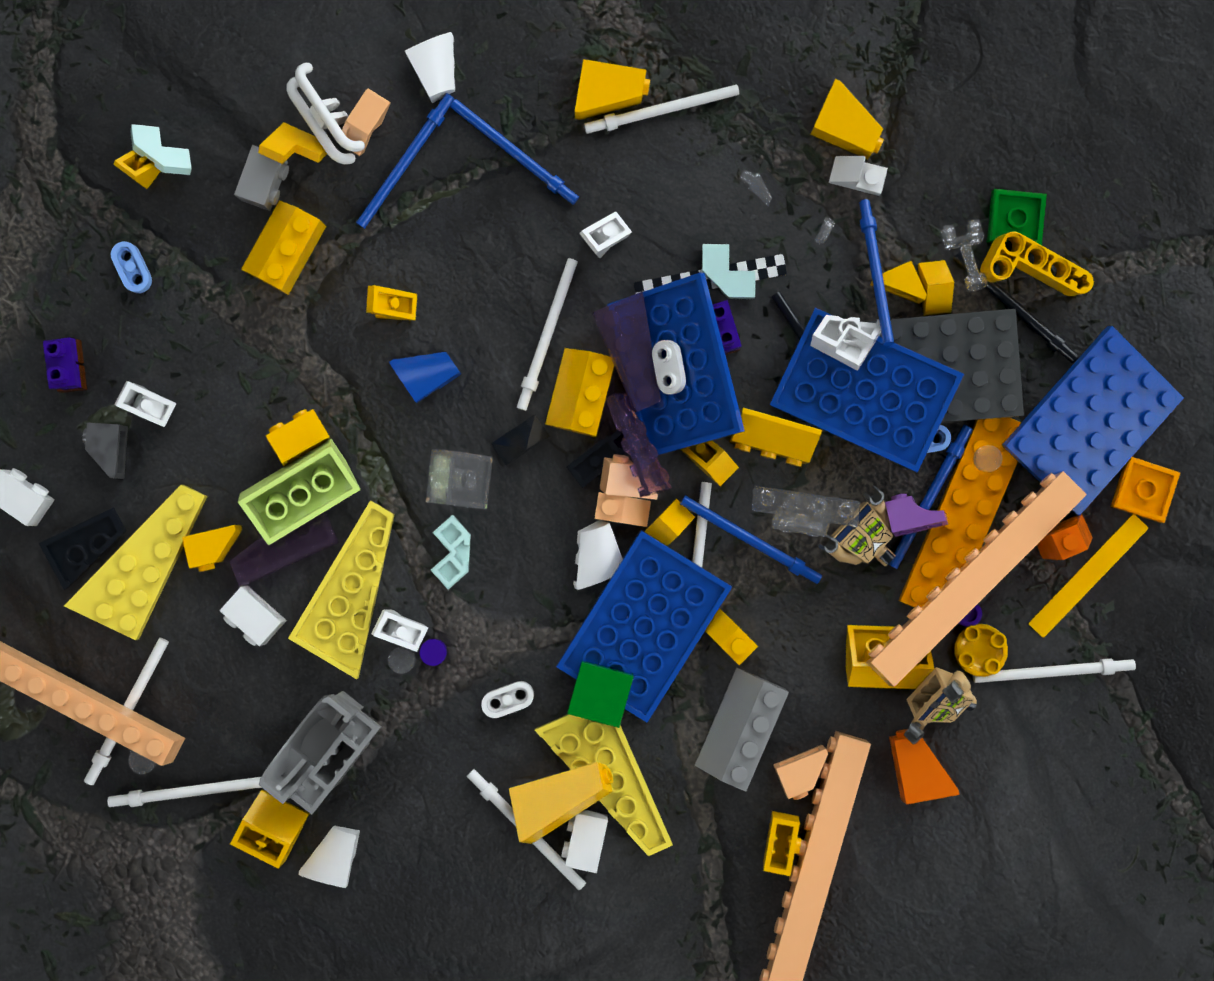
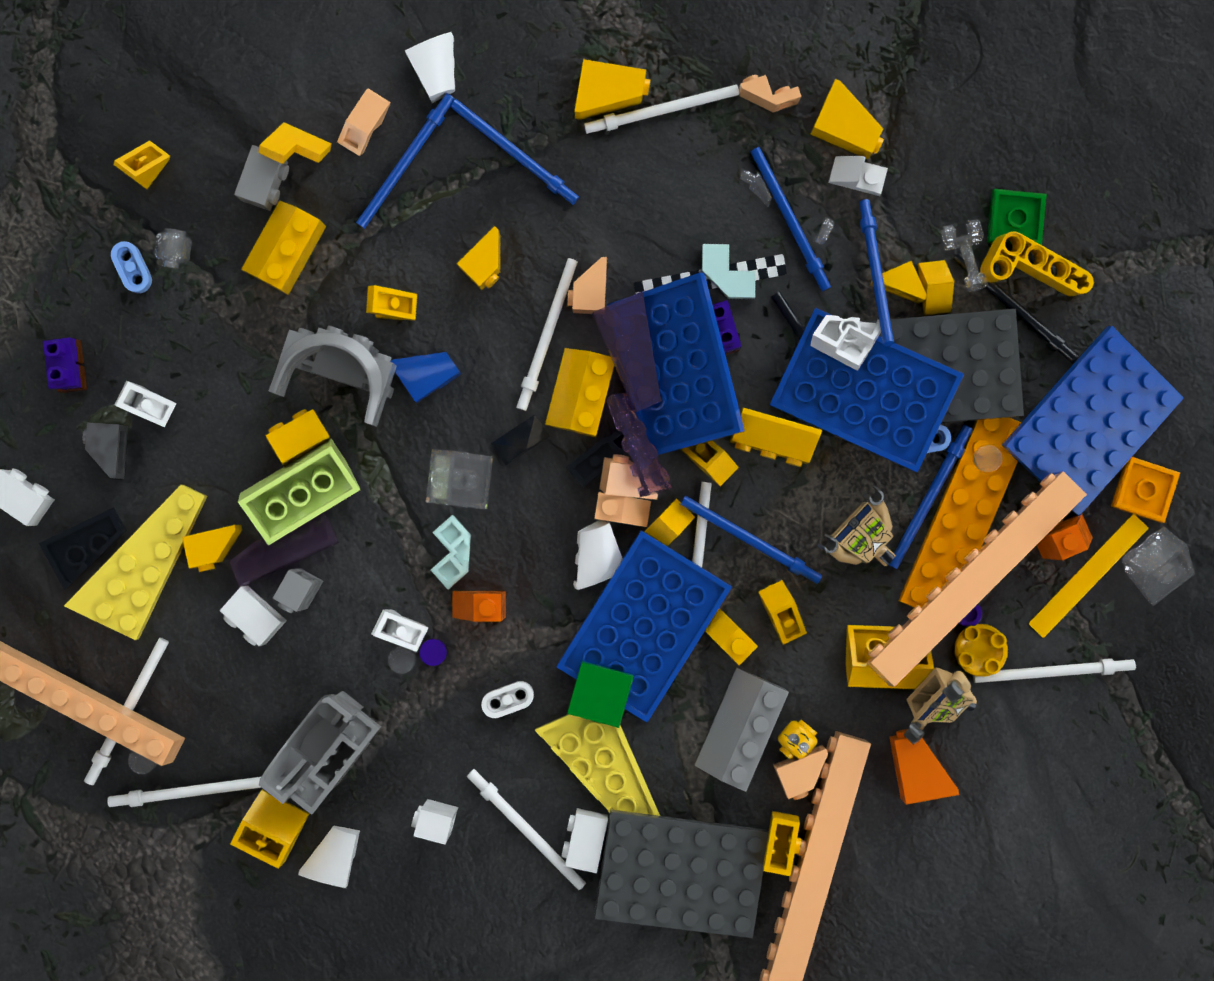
(147, 143): light aqua tile -> none
(173, 248): none -> clear head
(297, 590): none -> light grey brick
(319, 116): white piece -> none
(339, 359): none -> light grey piece
(342, 608): light yellow wing -> none
(434, 821): none -> white brick
(479, 605): none -> orange slope
(483, 260): none -> yellow slope
(557, 798): yellow slope -> none
(589, 289): none -> light nougat slope
(605, 233): white slope -> none
(670, 366): white plate -> none
(681, 874): none -> dark grey plate
(758, 91): none -> light nougat slope
(782, 612): none -> yellow slope
(797, 740): none -> yellow head
(804, 511): clear bracket -> none
(813, 264): none -> blue bar
(909, 518): medium lavender arch -> none
(1159, 565): none -> clear slope

